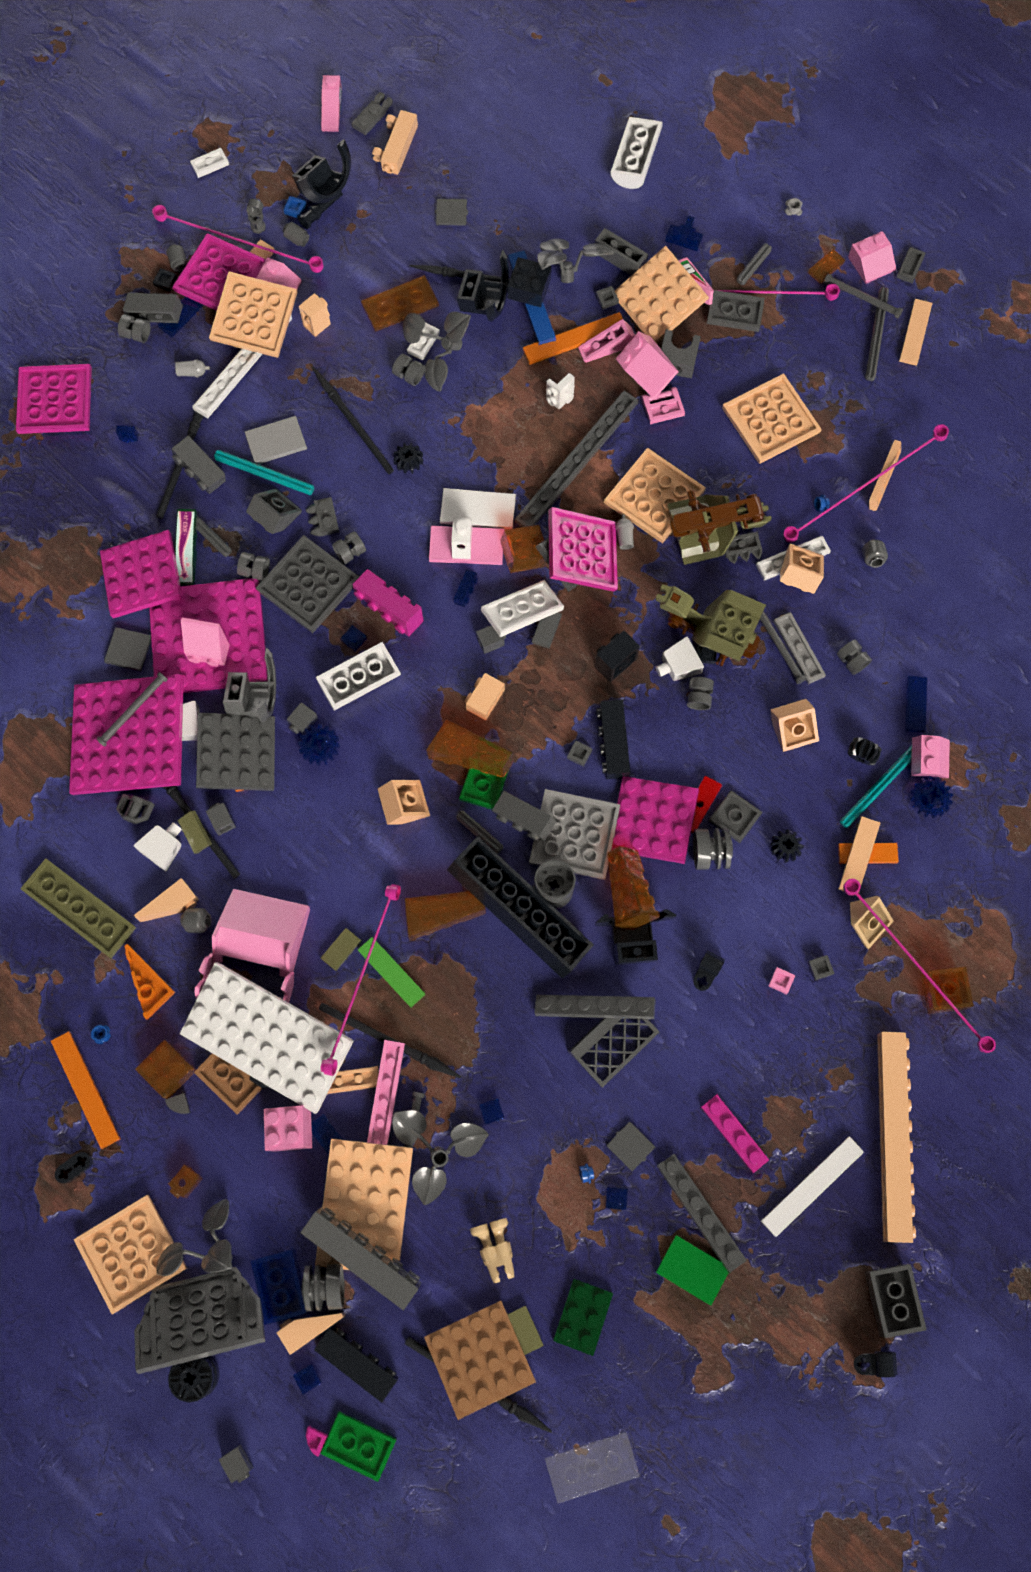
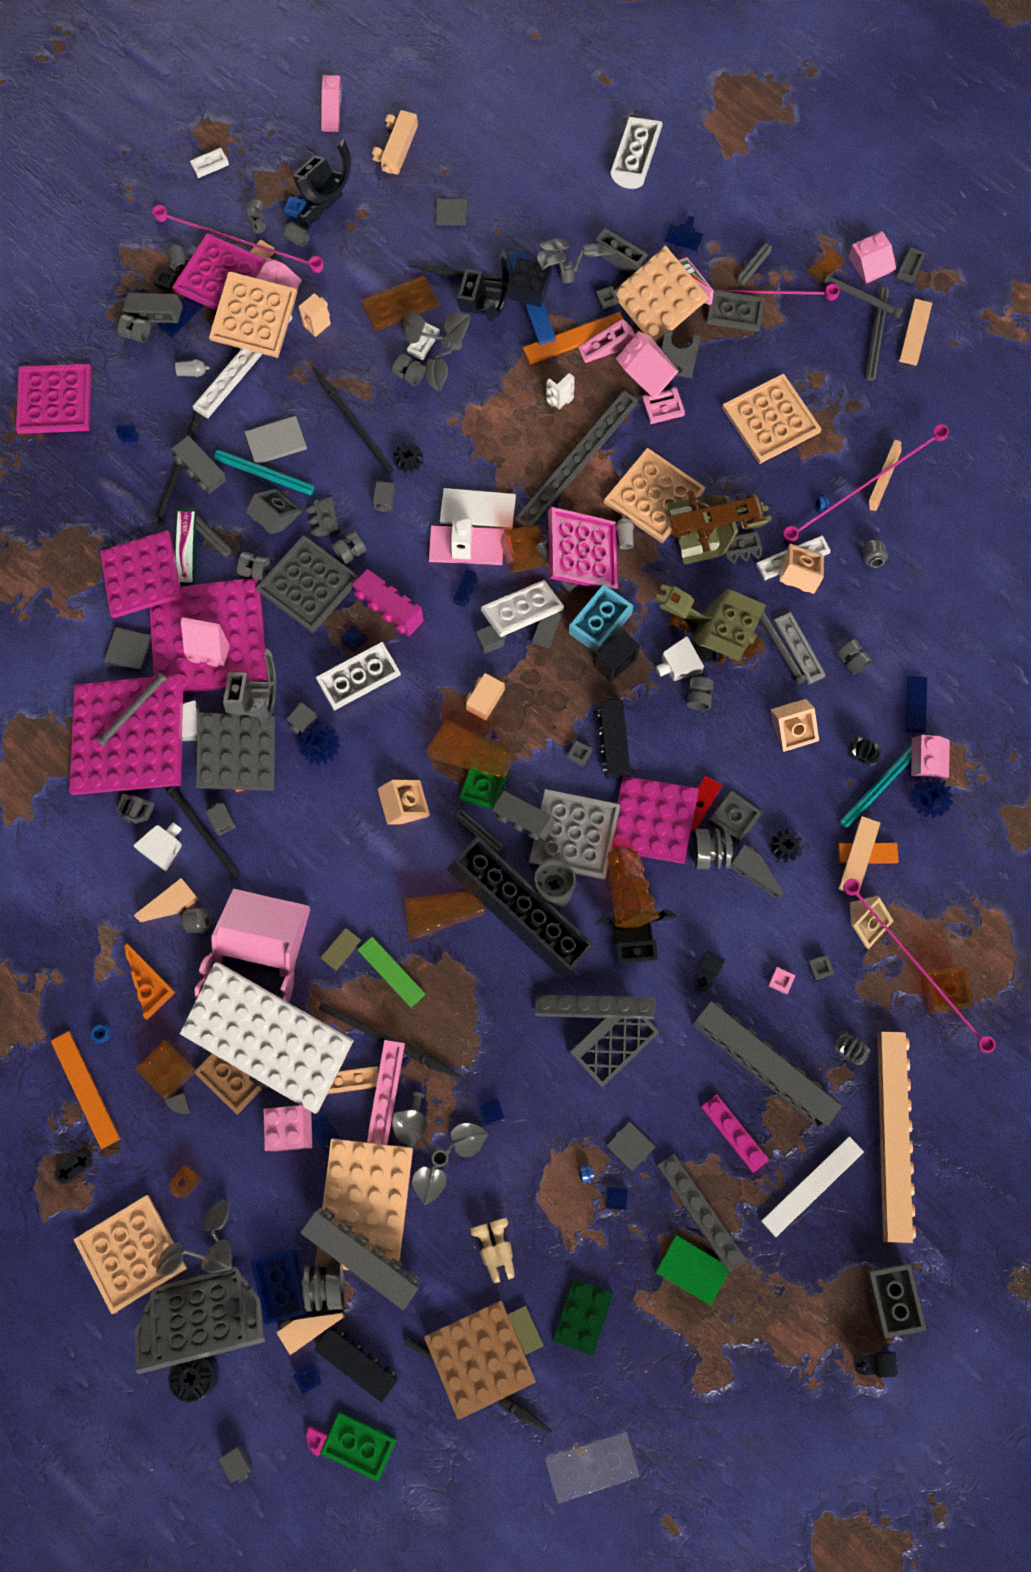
(78, 908): olive plate -> none
(194, 832): olive tile -> none
(330, 1065): dark pink piece -> none
(372, 114): dark grey hinge -> none
(384, 496): none -> dark grey brick
(600, 619): none -> medium azure brick
(753, 868): none -> dark grey slope
(767, 1065): none -> dark grey brick
(793, 207): light grey plate -> none
(851, 1049): none -> dark grey gear

